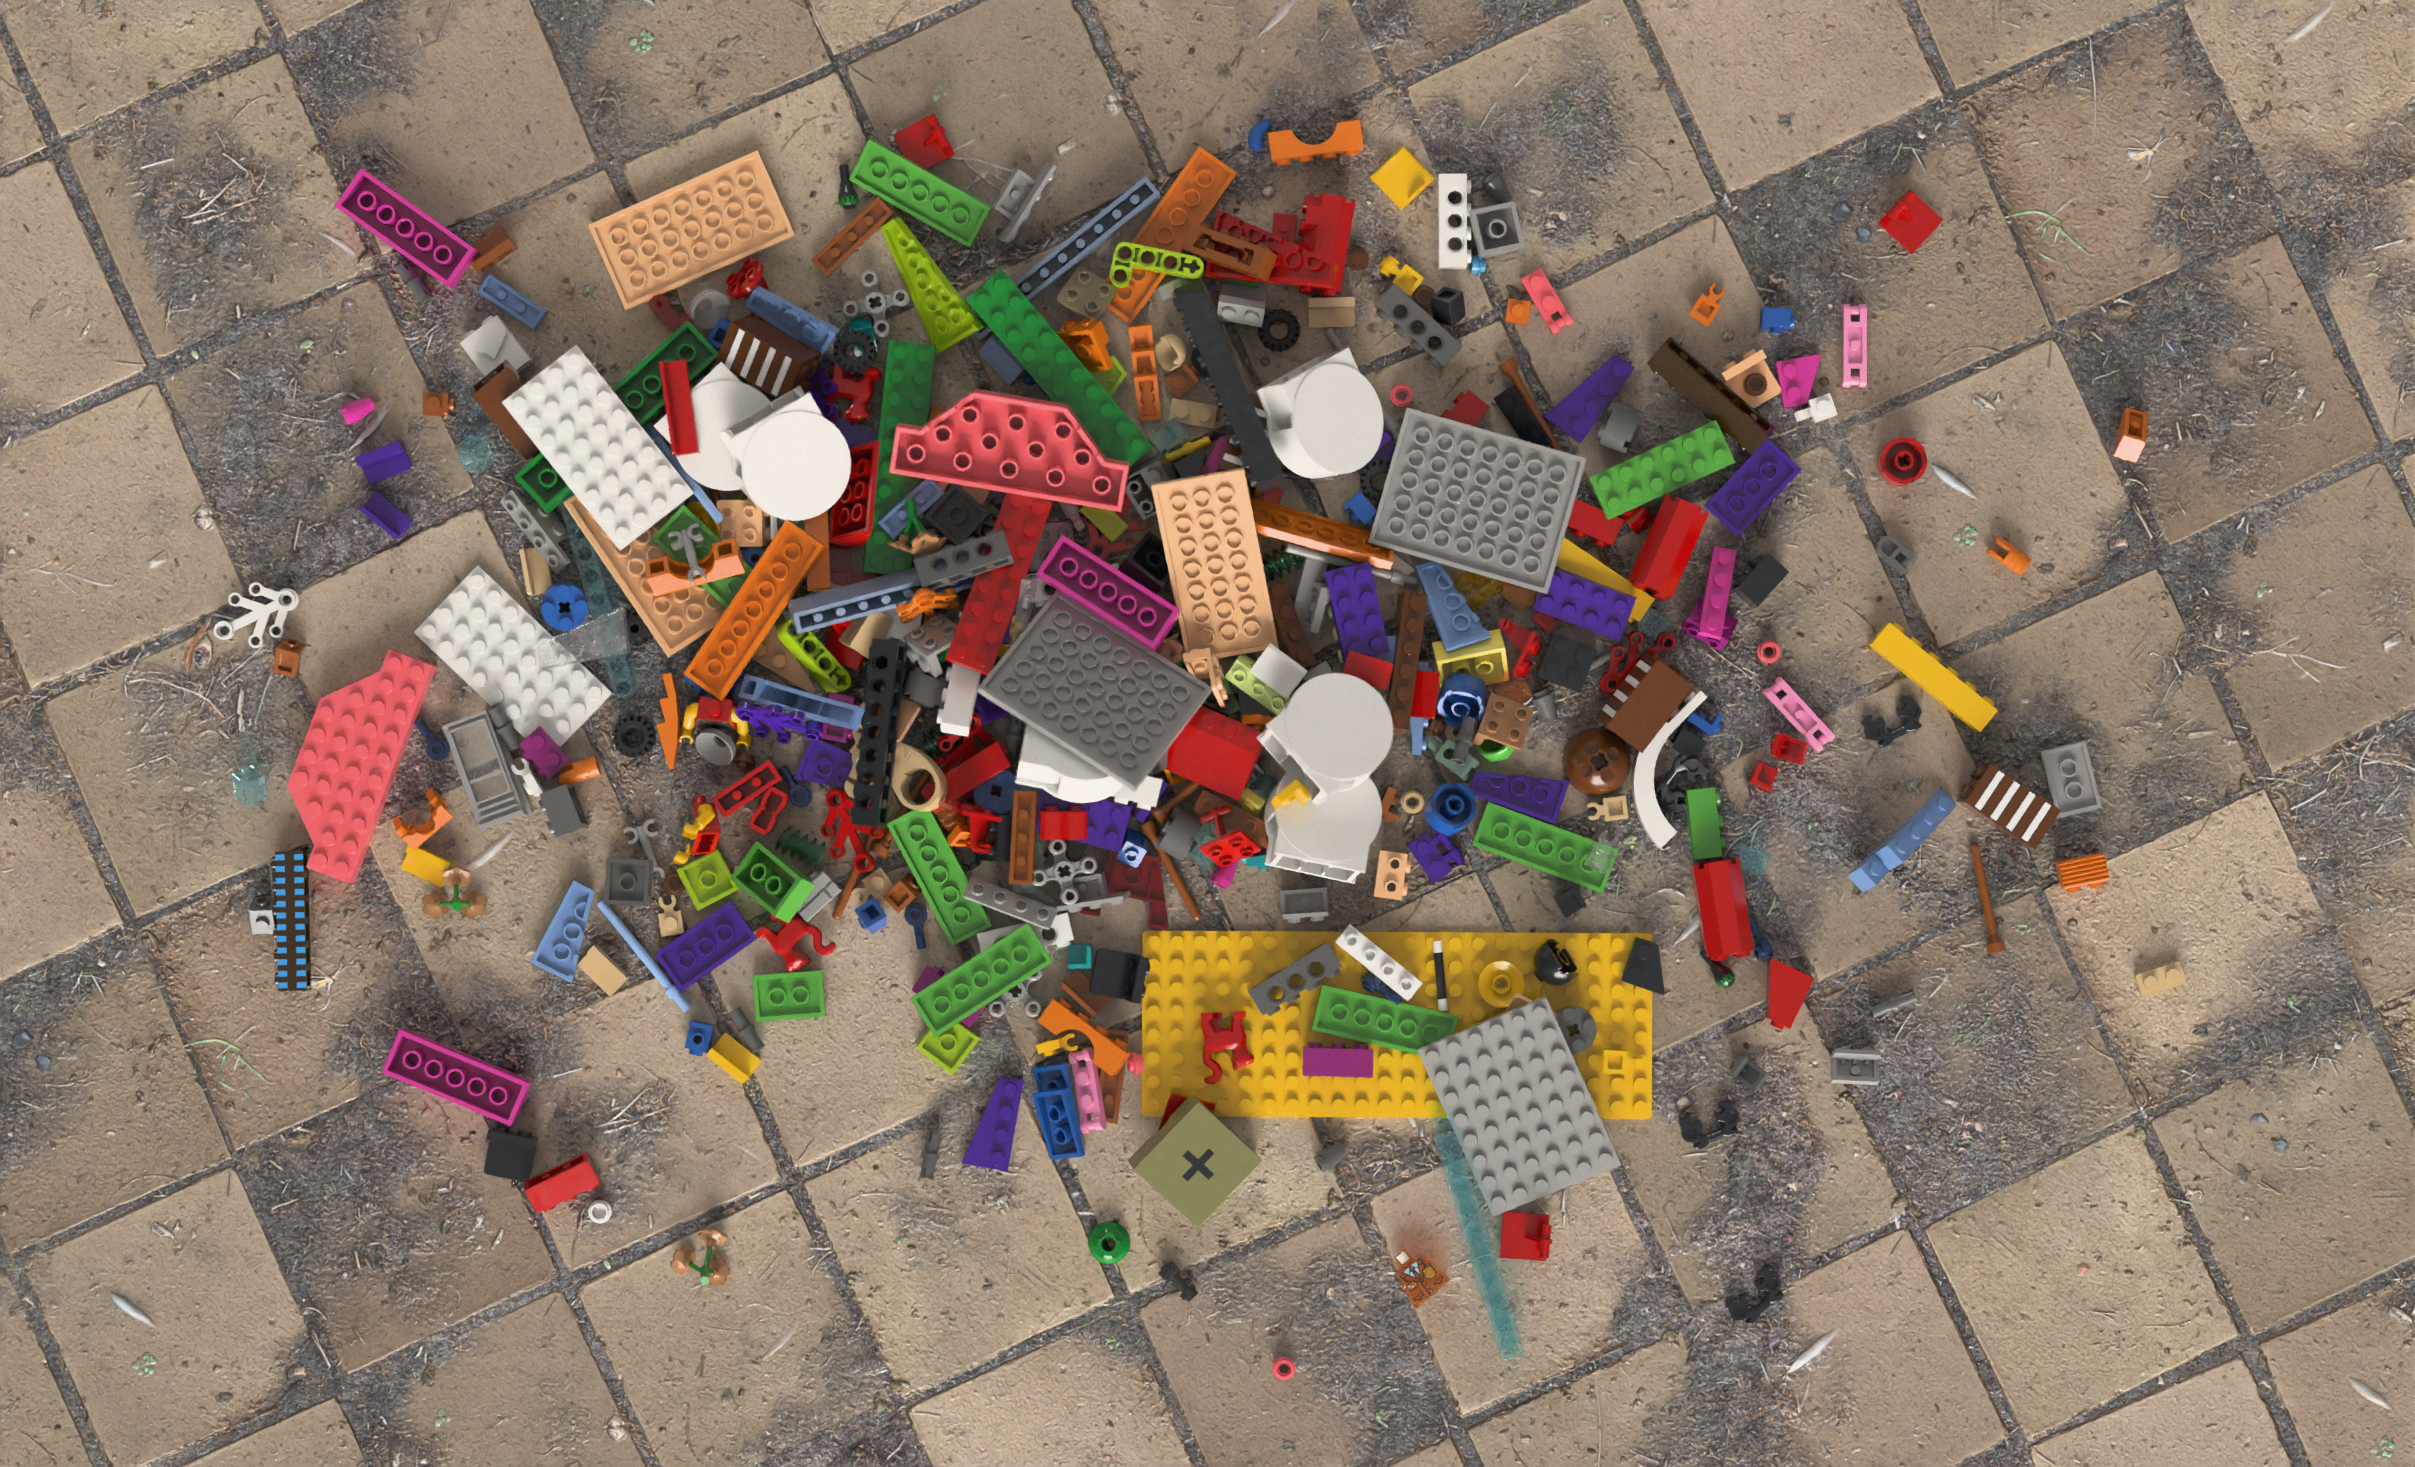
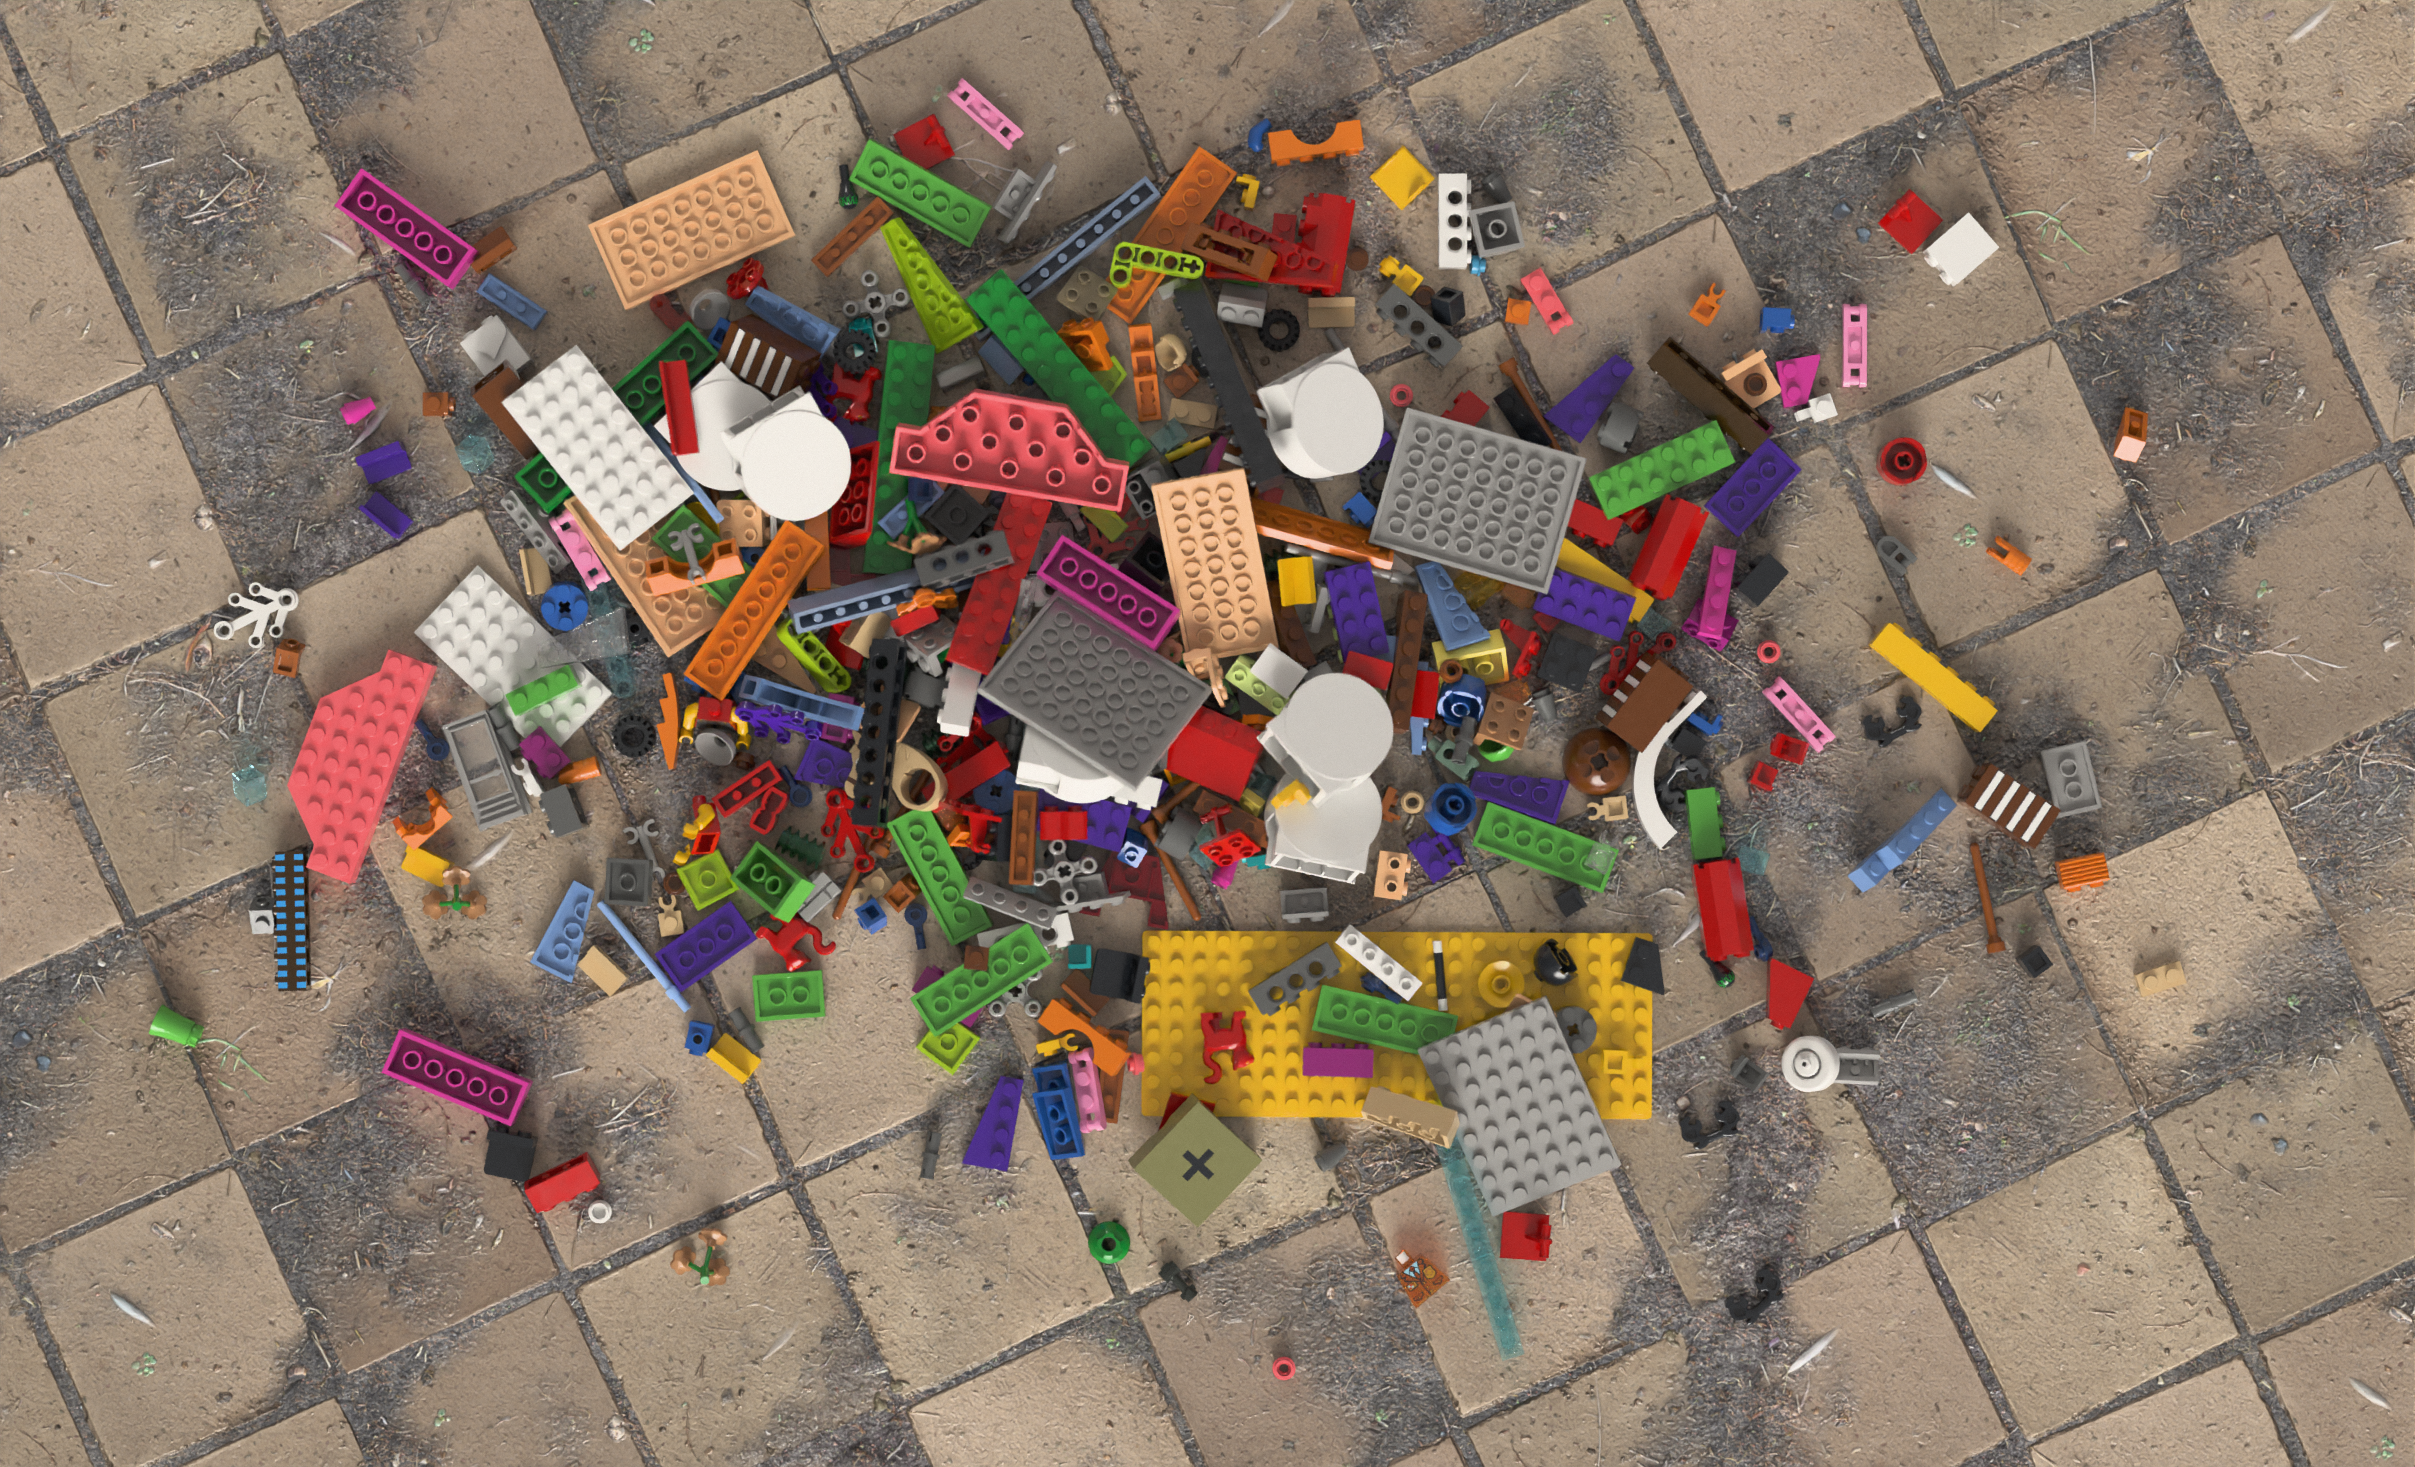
(175, 1027): none -> bright green plant
(543, 690): none -> bright green brick
(579, 550): none -> bright pink plate
(915, 620): none -> red slope
(920, 489): none -> dark blue plate
(960, 374): none -> light grey brick
(976, 957): none -> reddish brown plate
(985, 114): none -> bright pink plate
(1249, 195): none -> yellow bracket
(1296, 580): none -> yellow panel
(1411, 1116): none -> tan wedge
(1455, 666): none -> dark orange plate
(1810, 1063): none -> white wheel
(1960, 250): none -> white brick
(2034, 961): none -> black panel

